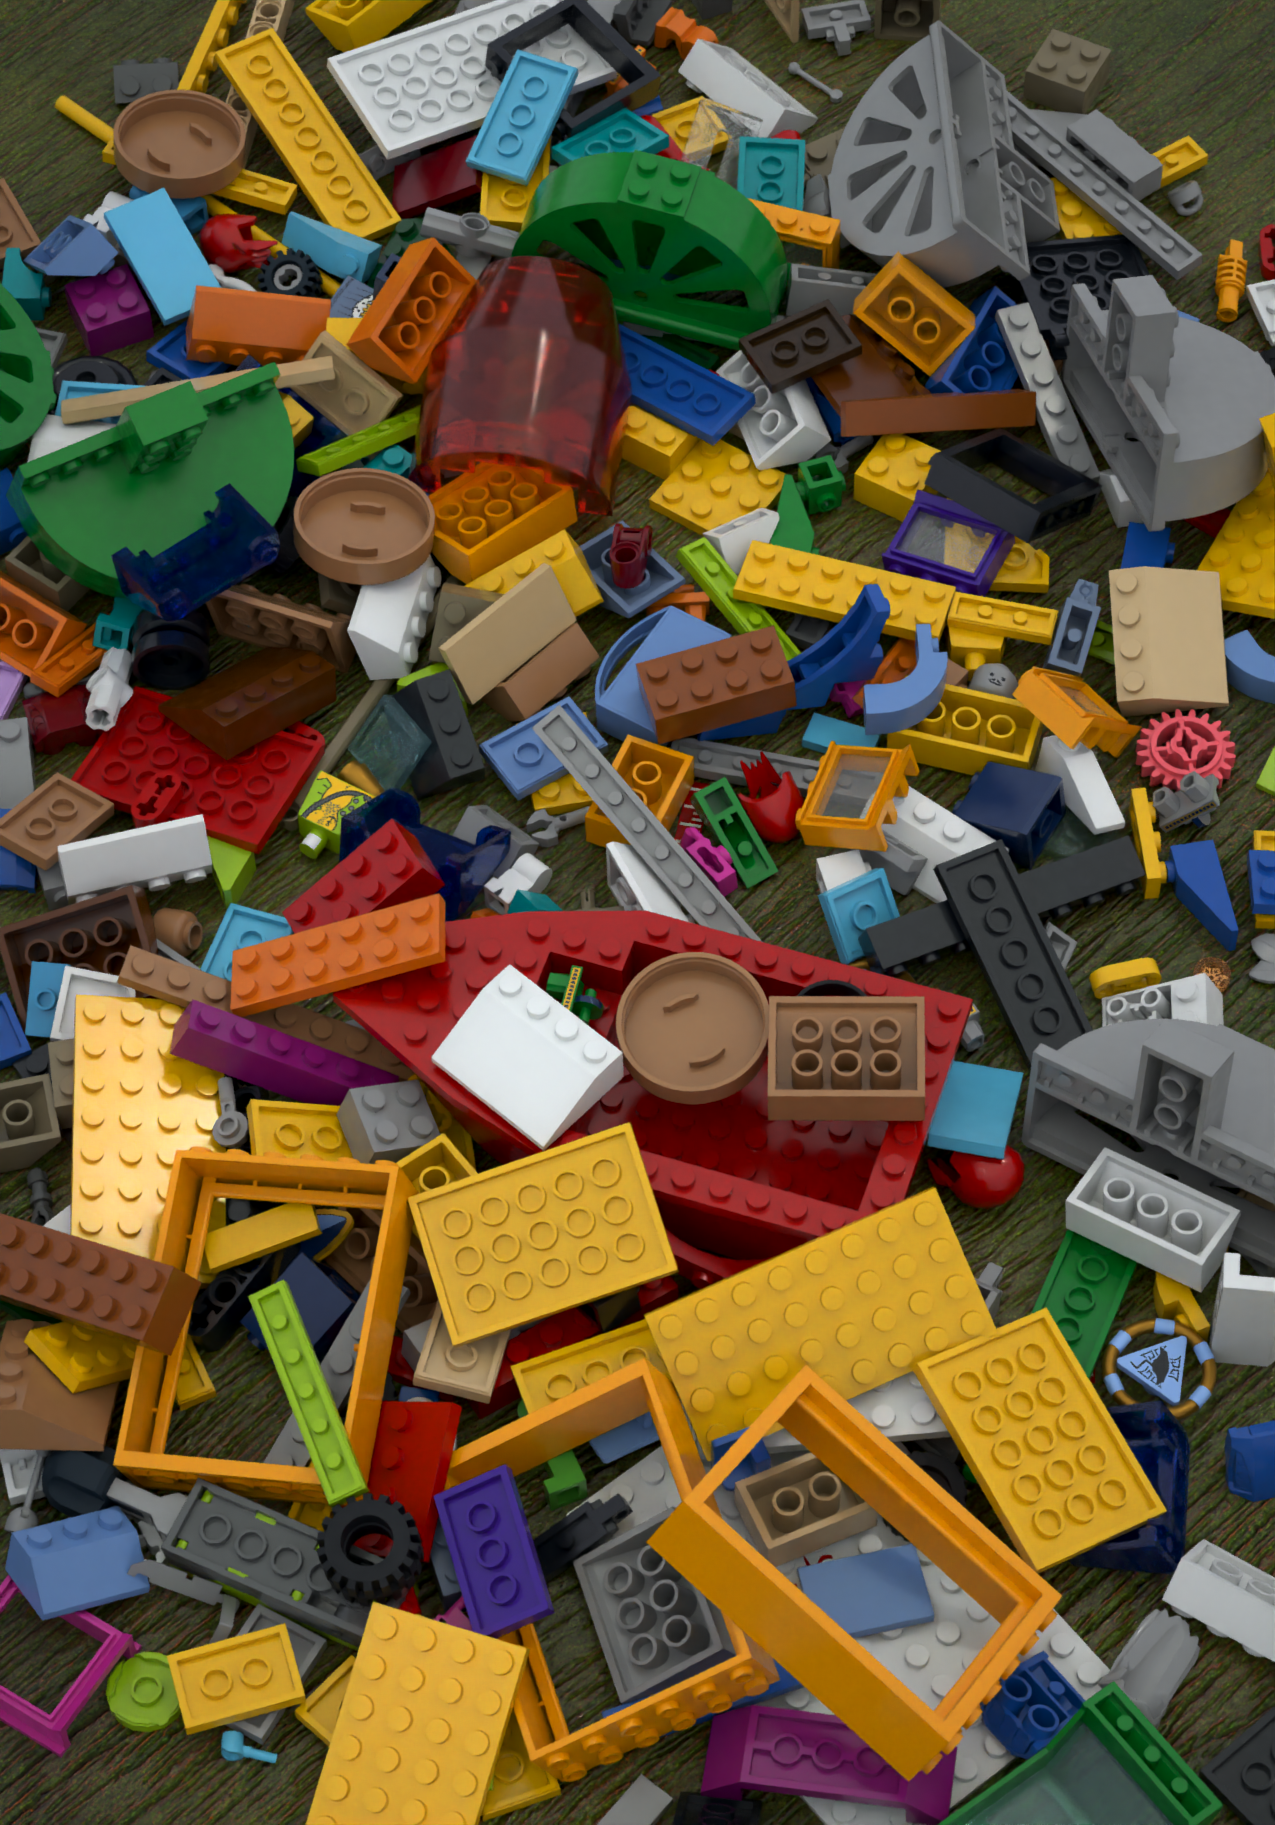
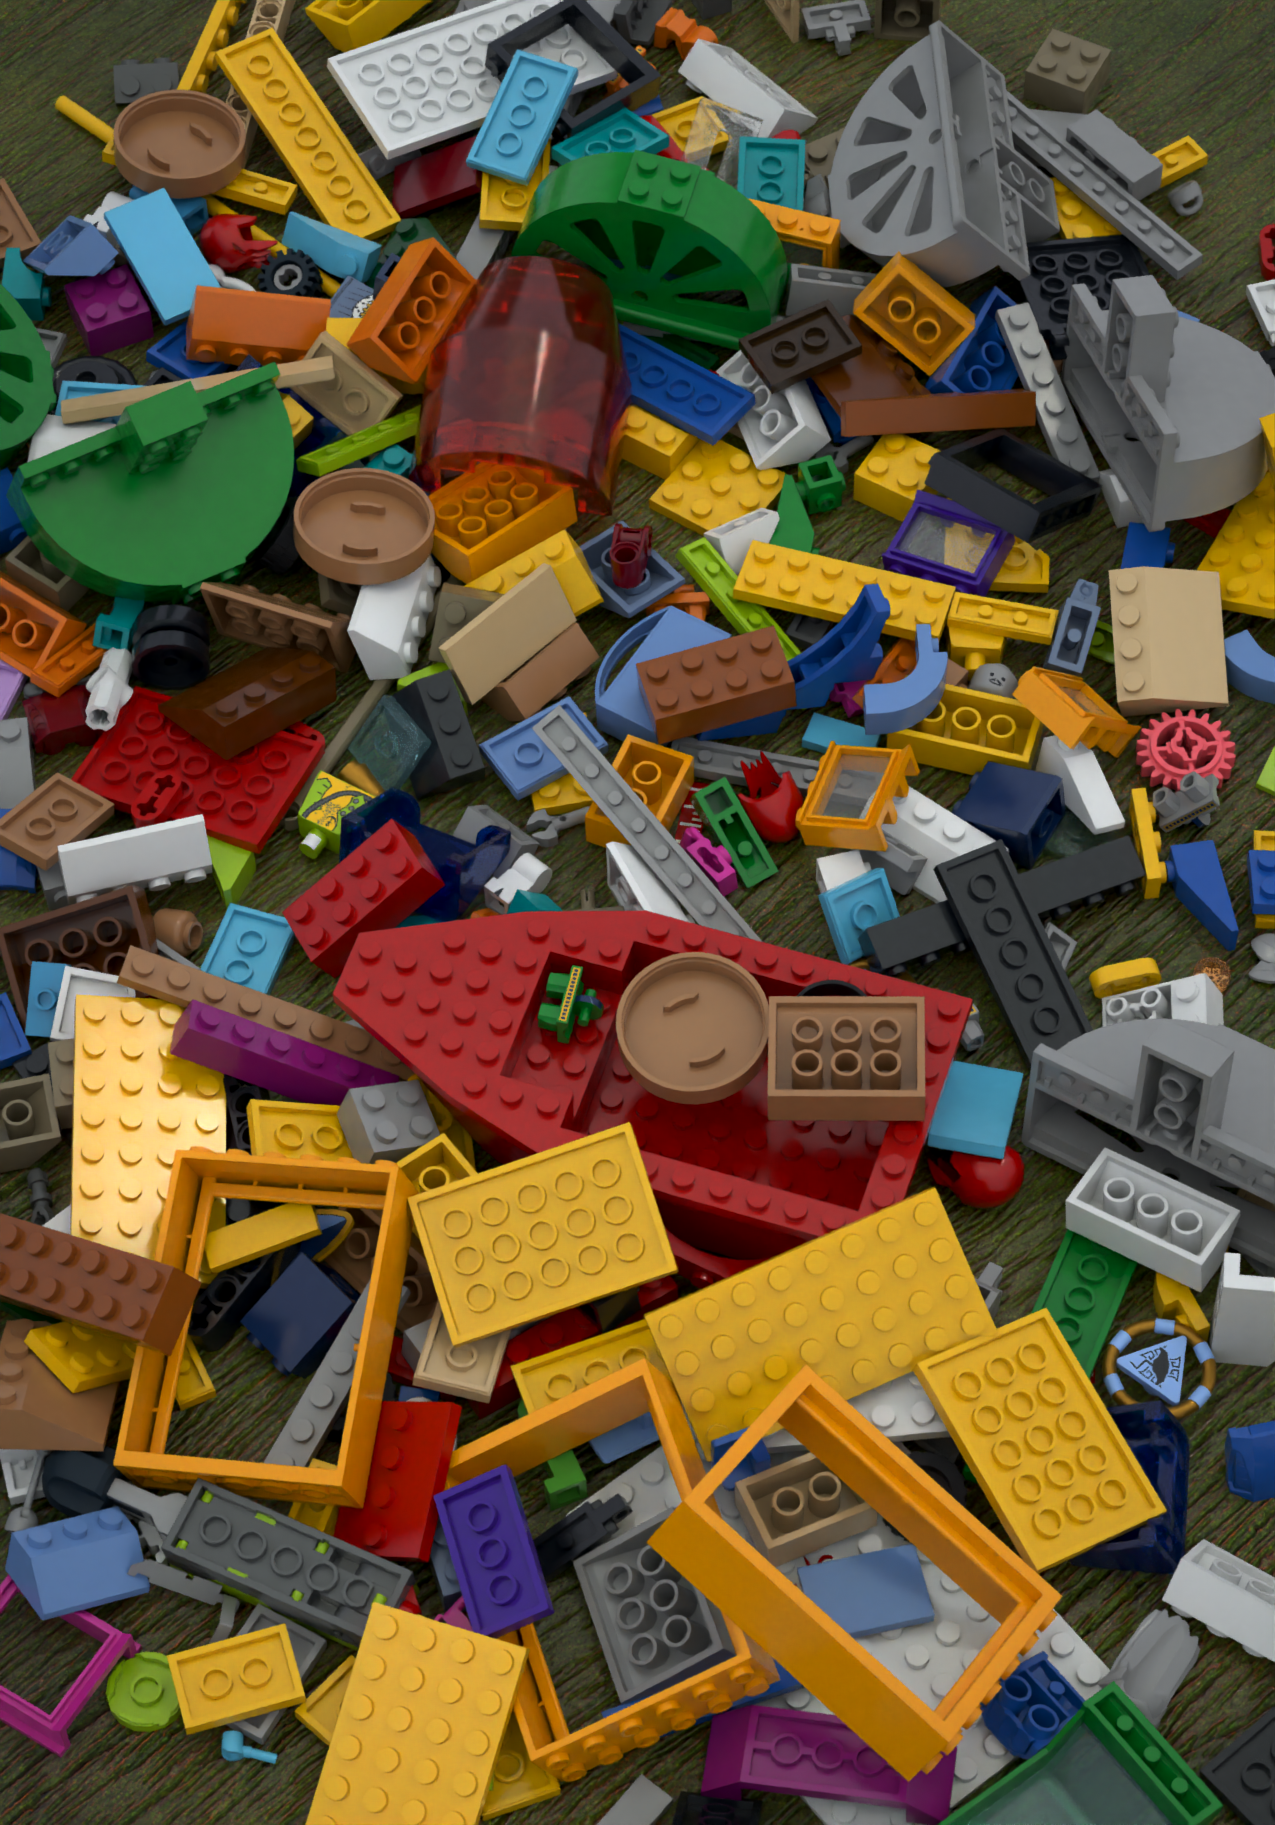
(203, 564): clear blue windscreen -> none
(231, 1127): light grey plate -> none
(308, 1393): lime tile -> none
(338, 956): orange plate -> none
(357, 1521): black tyre -> none
(468, 233): light grey piece -> none
(529, 1058): white slope -> none
(835, 94): light grey hinge -> none
(1230, 281): light orange hinge -> none

